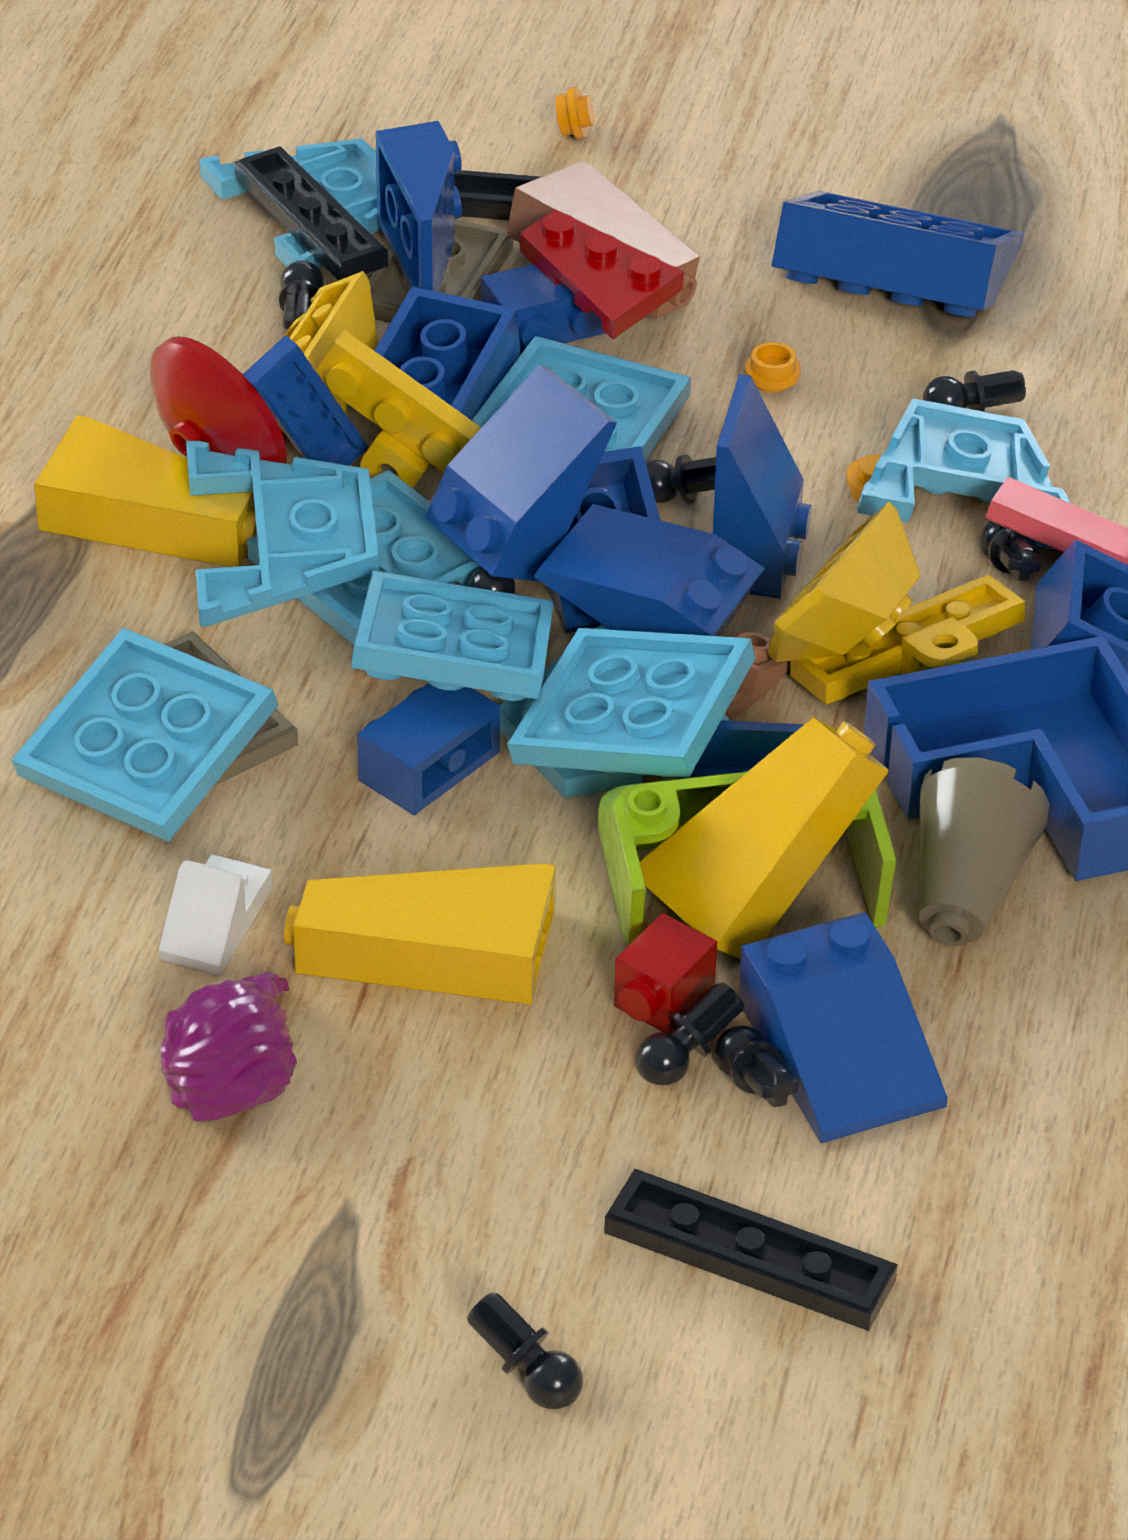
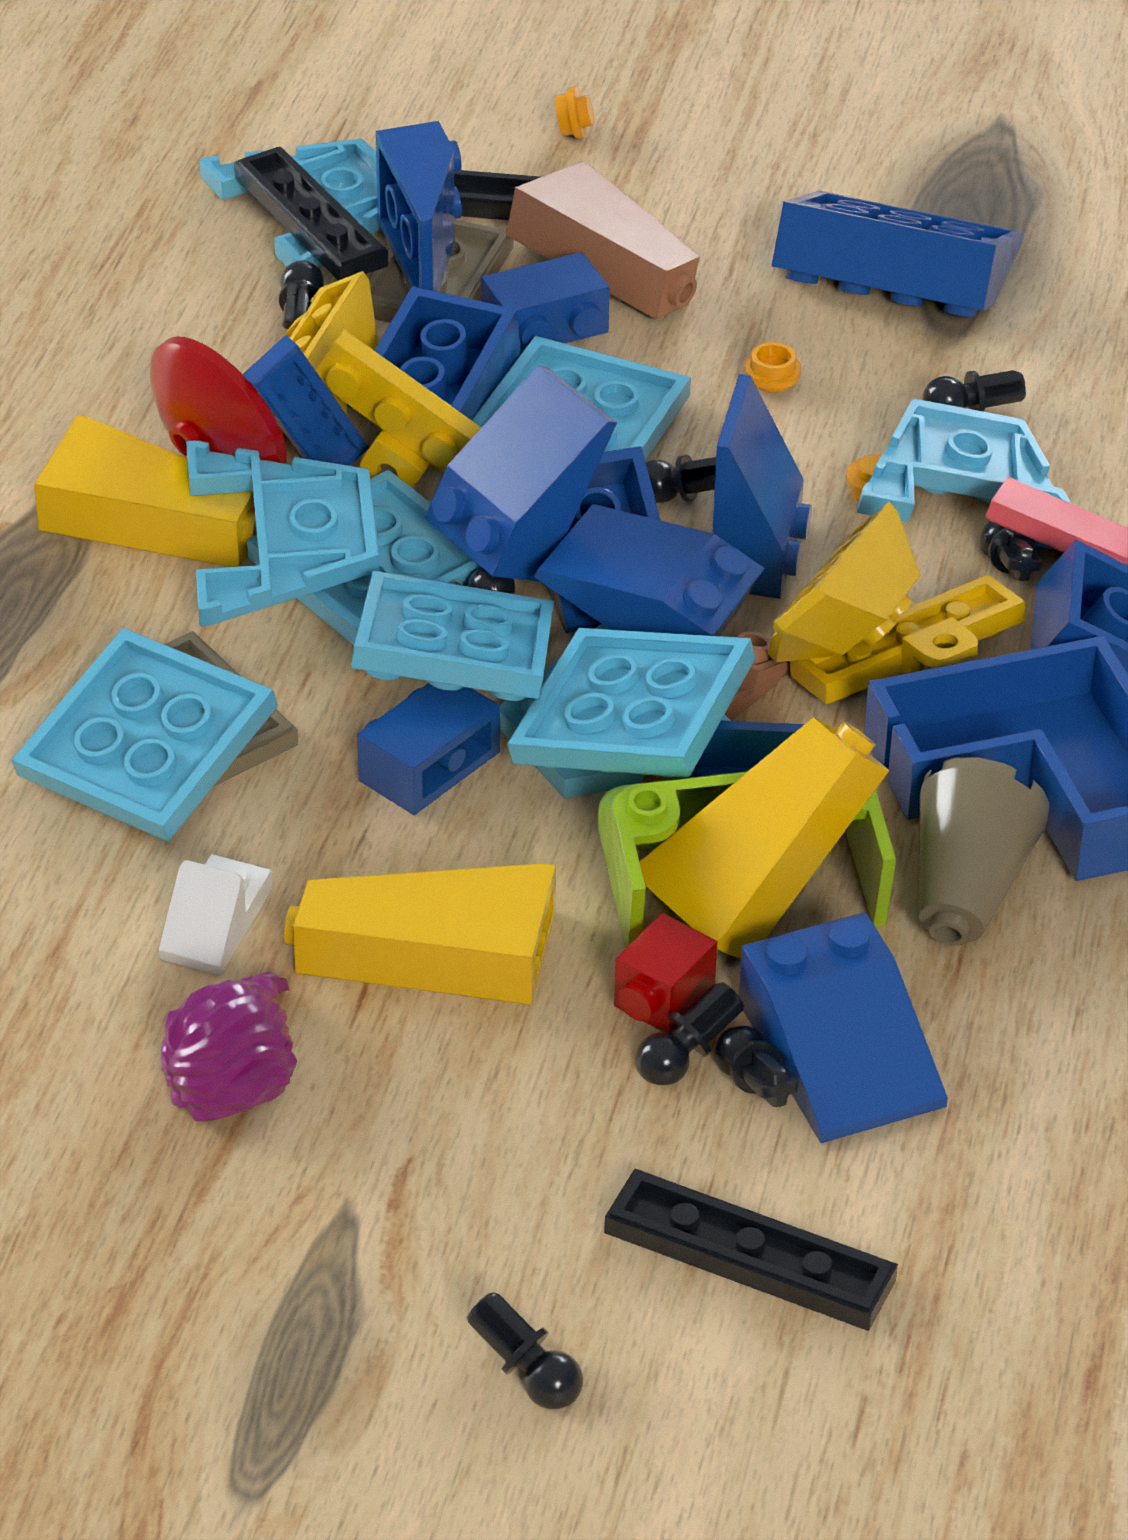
(600, 270): red wing -> none

